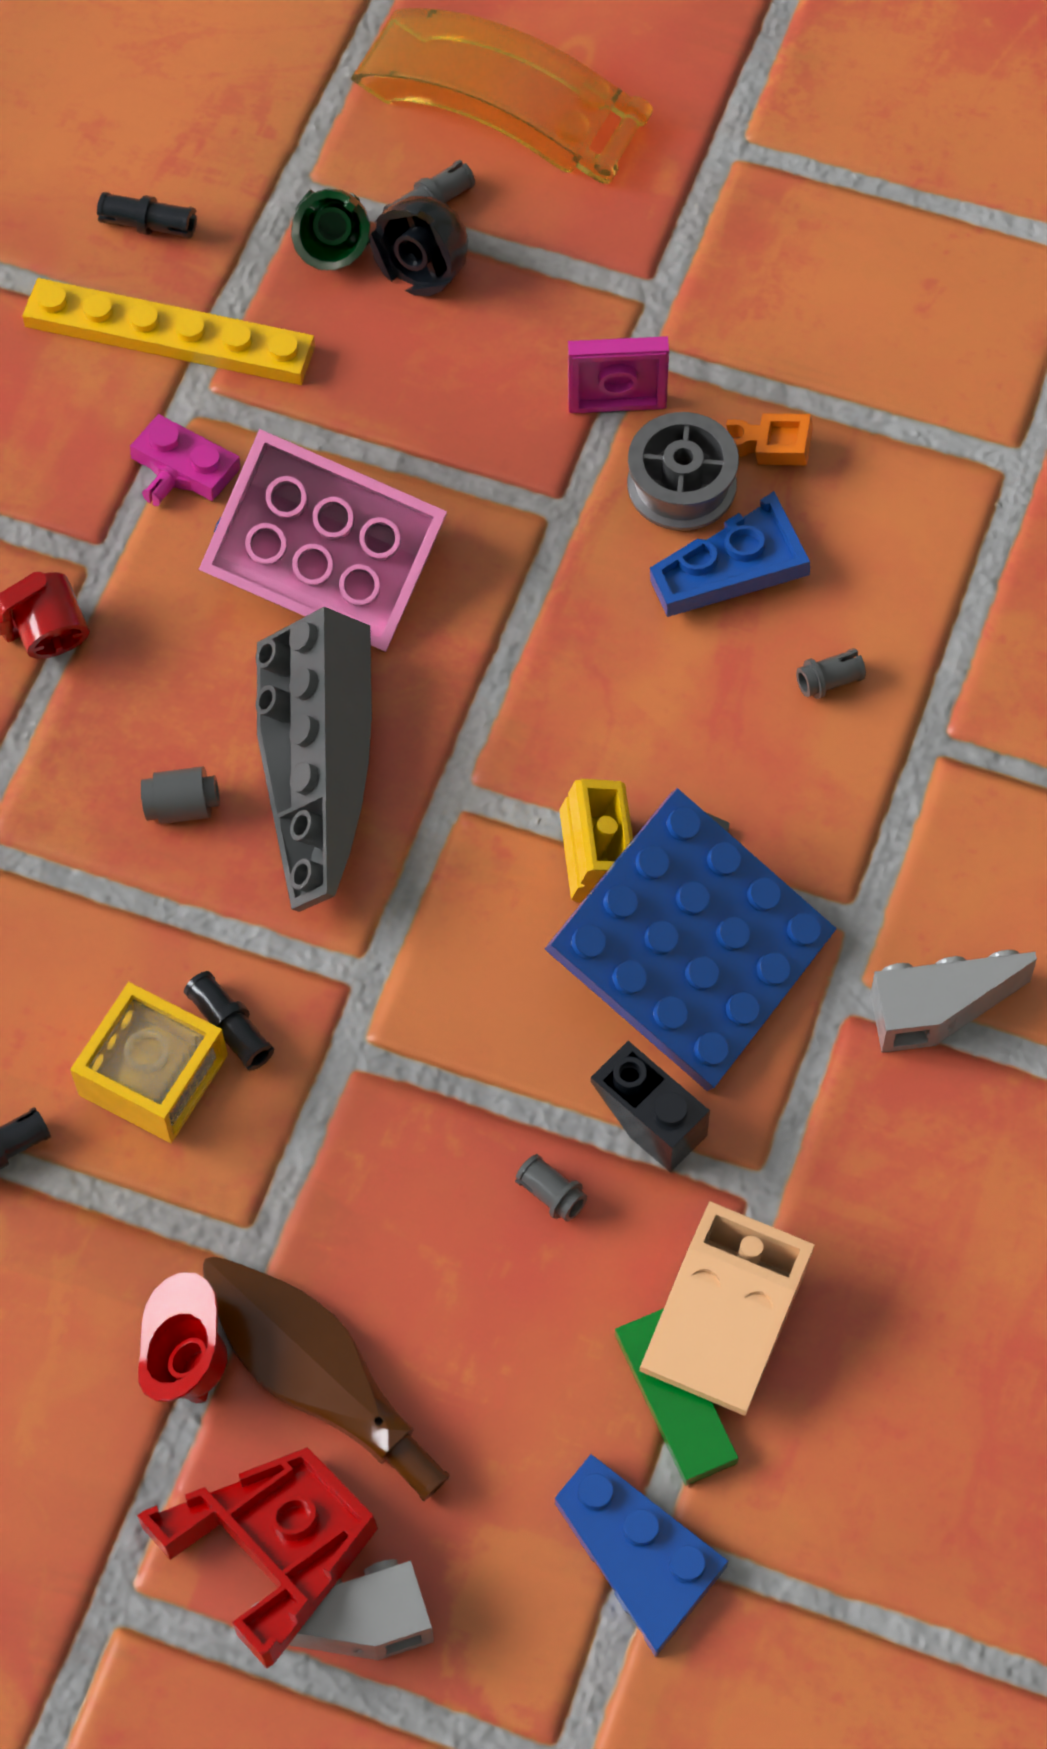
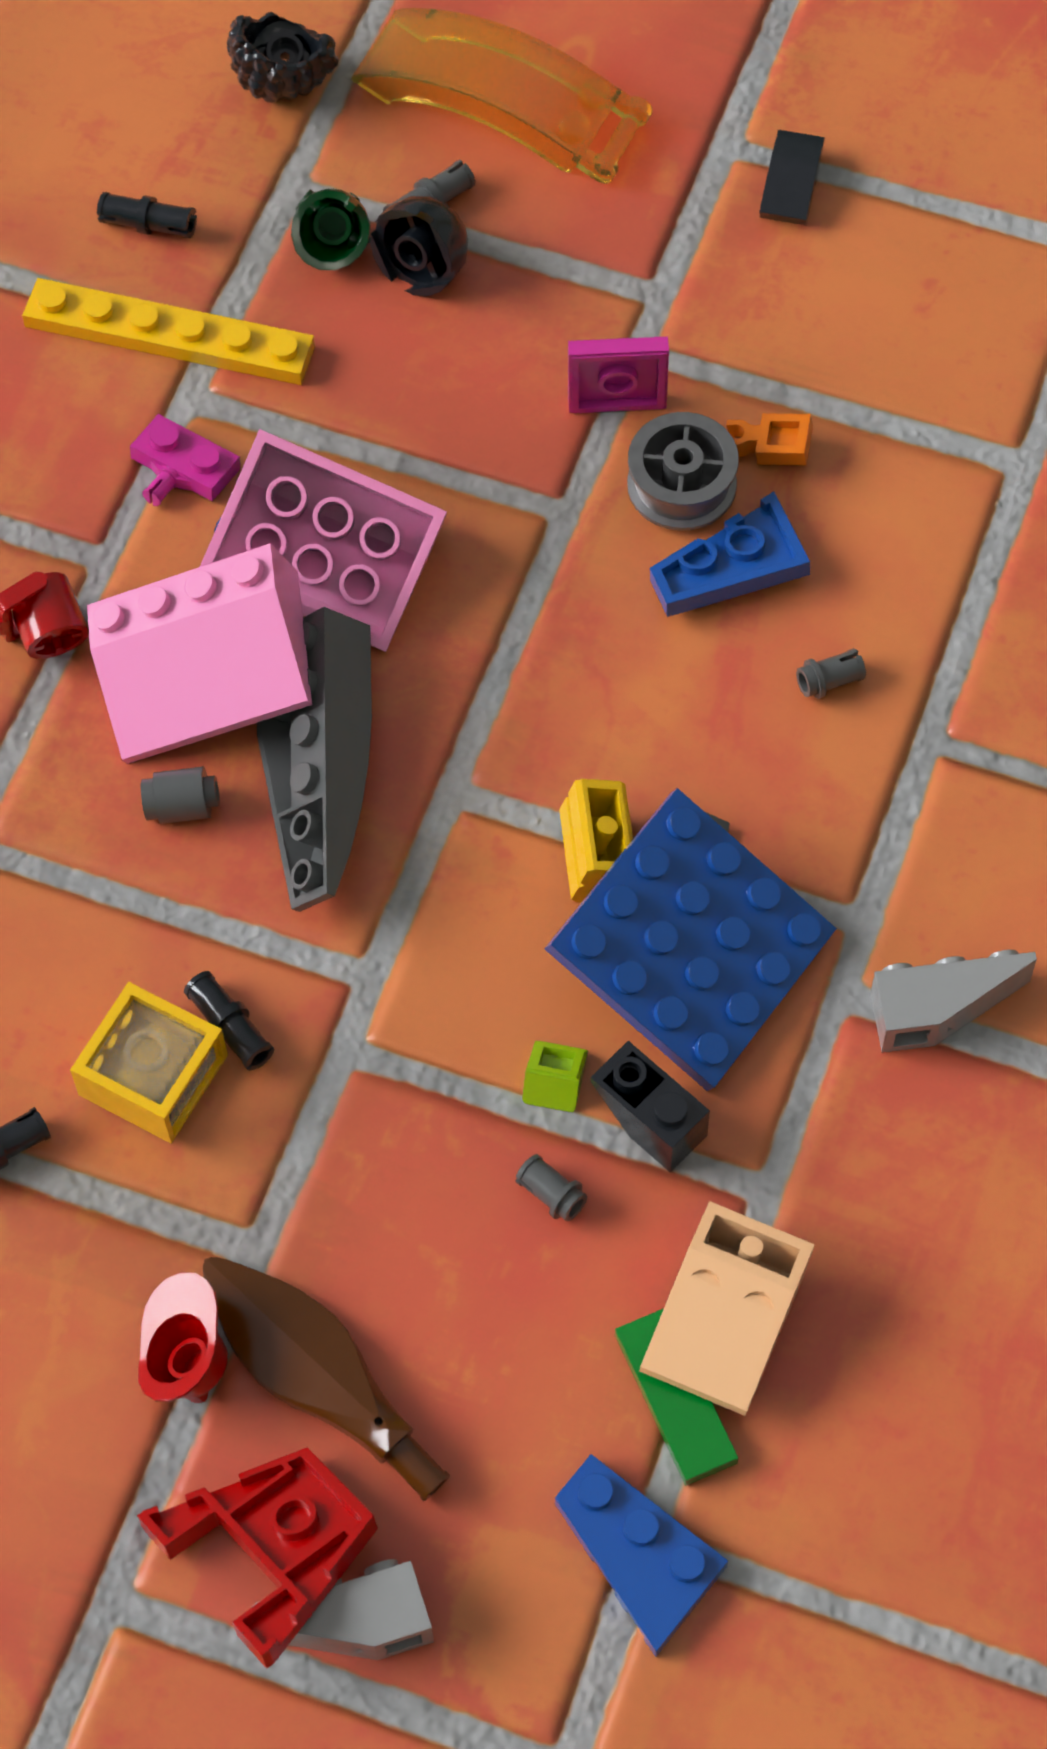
(201, 652): none -> bright pink slope
(259, 52): none -> black hair
(554, 1076): none -> lime slope
(791, 177): none -> black slope

